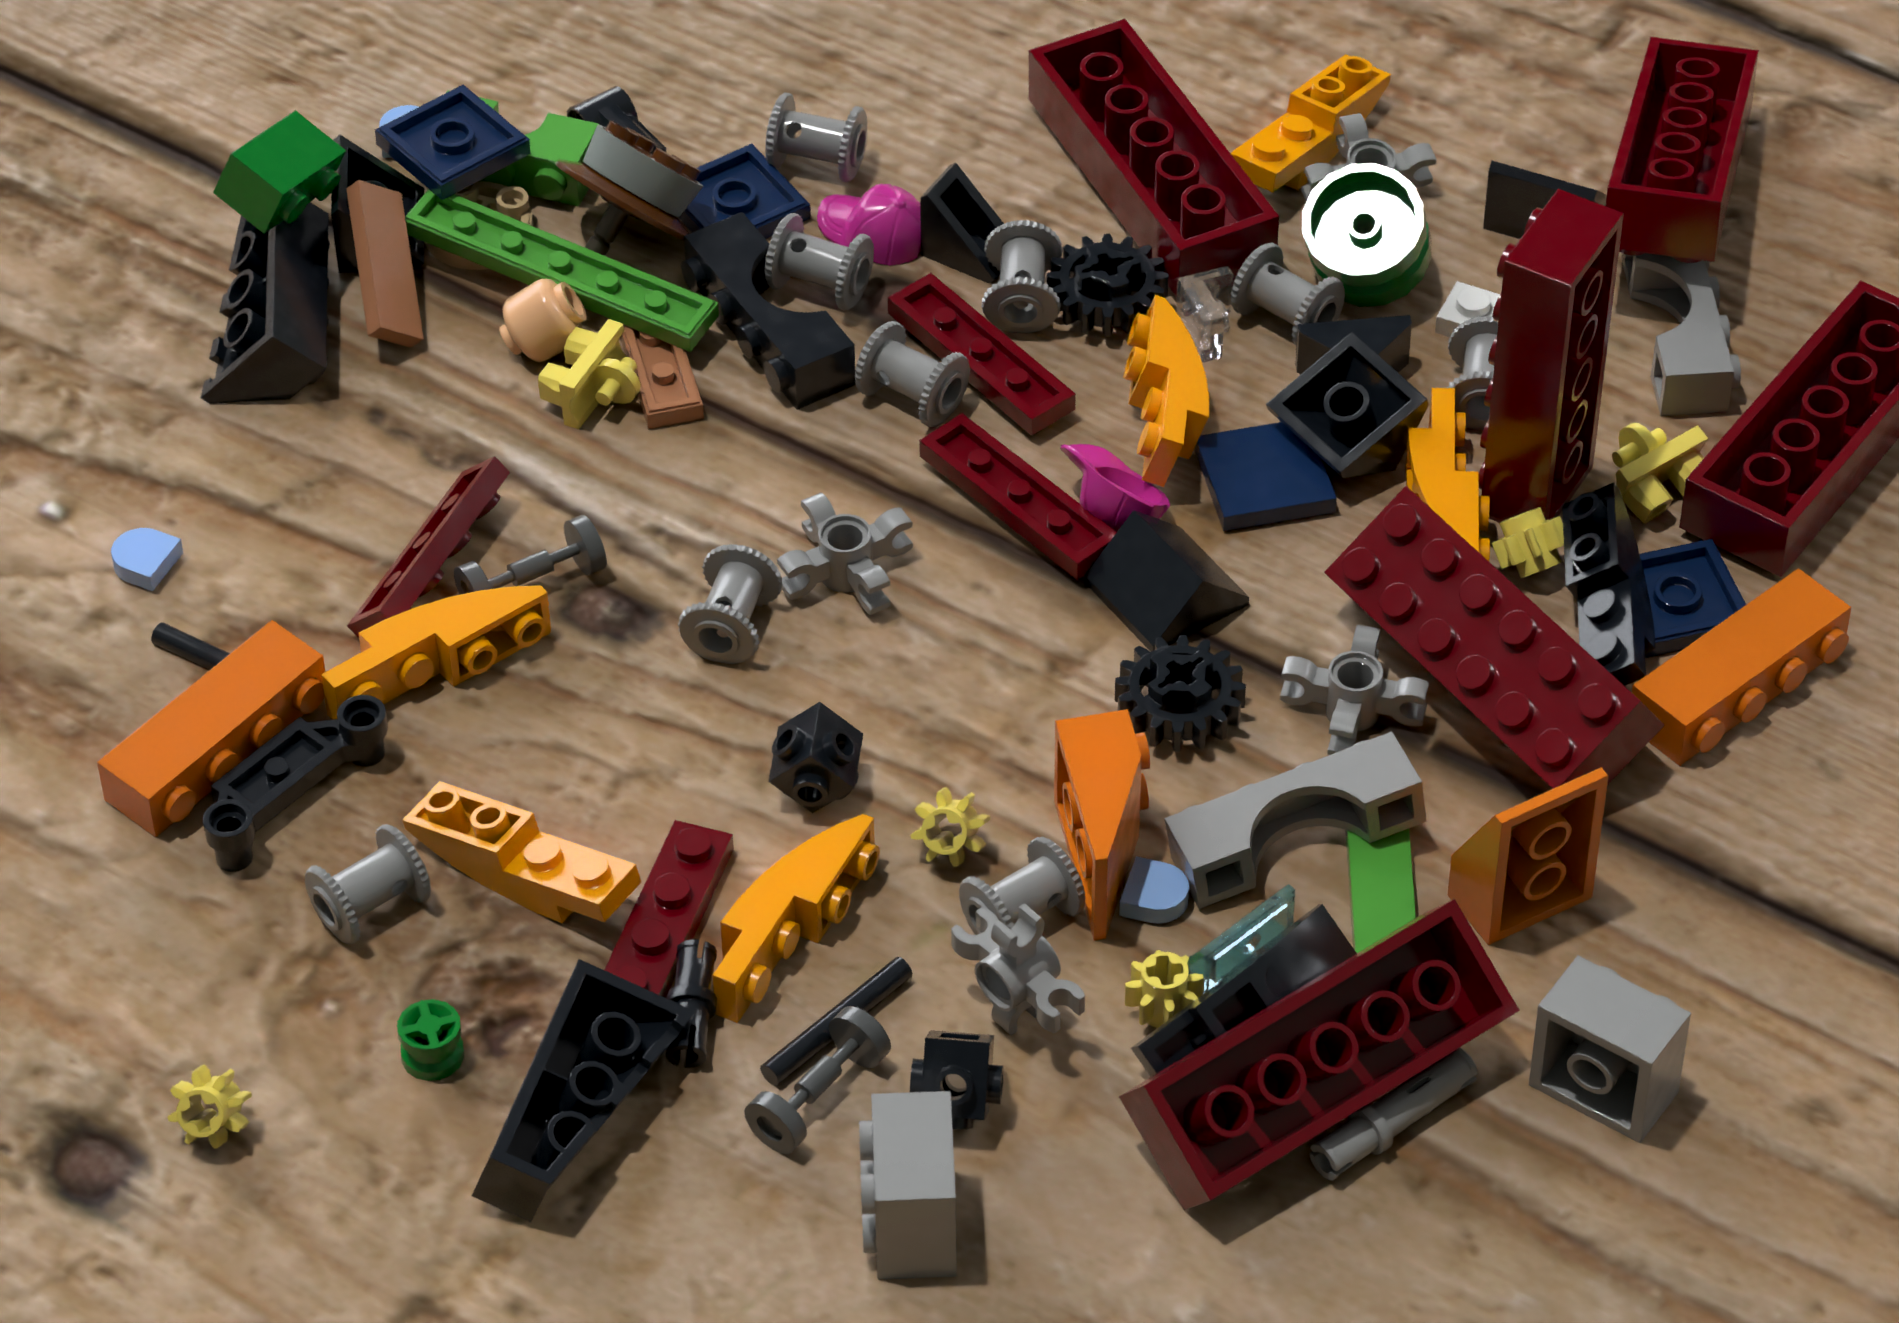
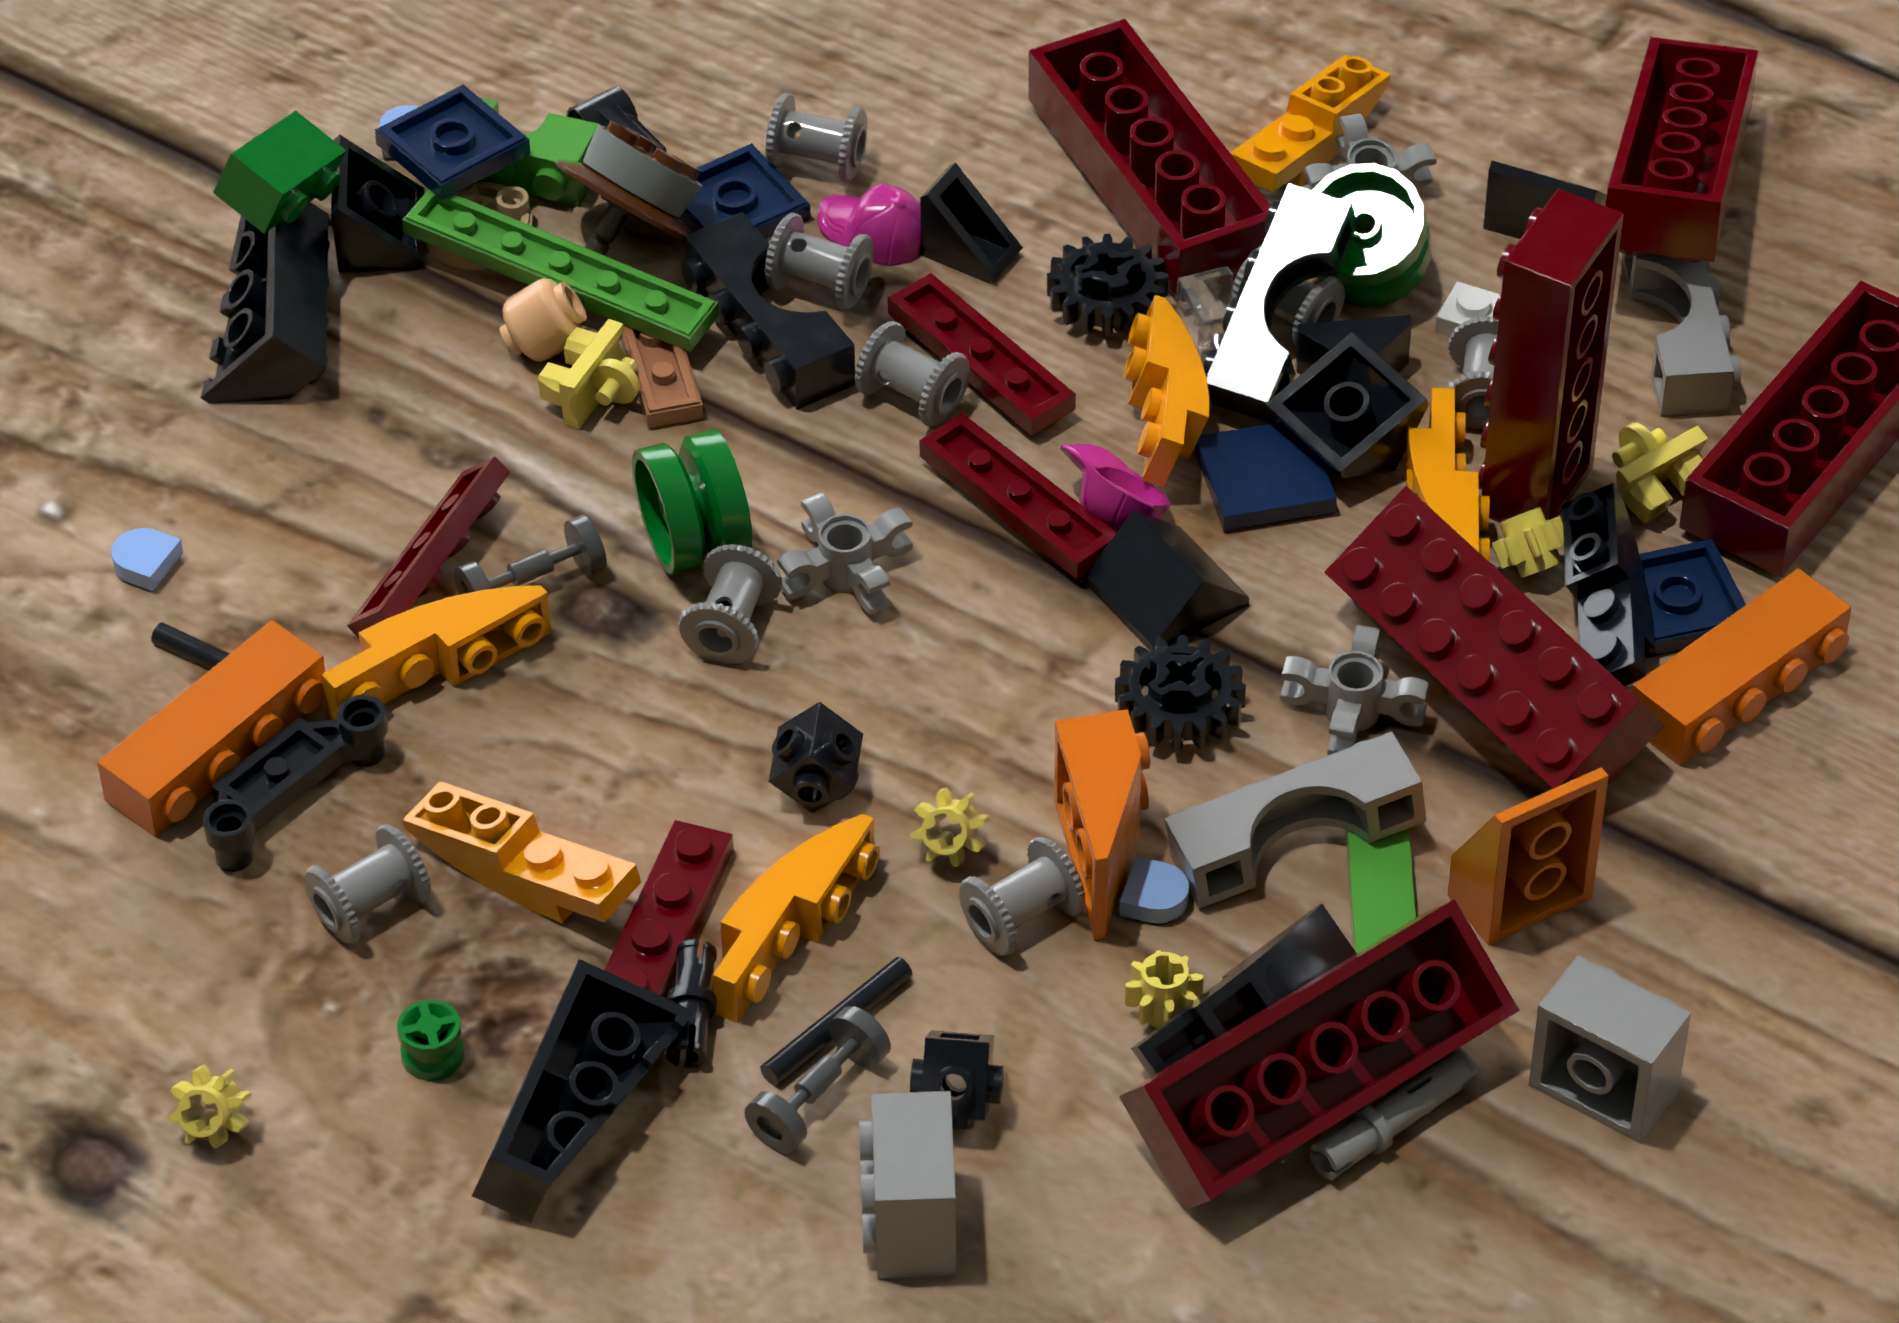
(384, 264): nougat tile -> none
(690, 499): none -> green wheel
(1018, 969): light grey pin -> none
(1023, 256): light grey hose -> none
(1243, 937): clear light blue slope -> none
(1303, 241): none -> arch

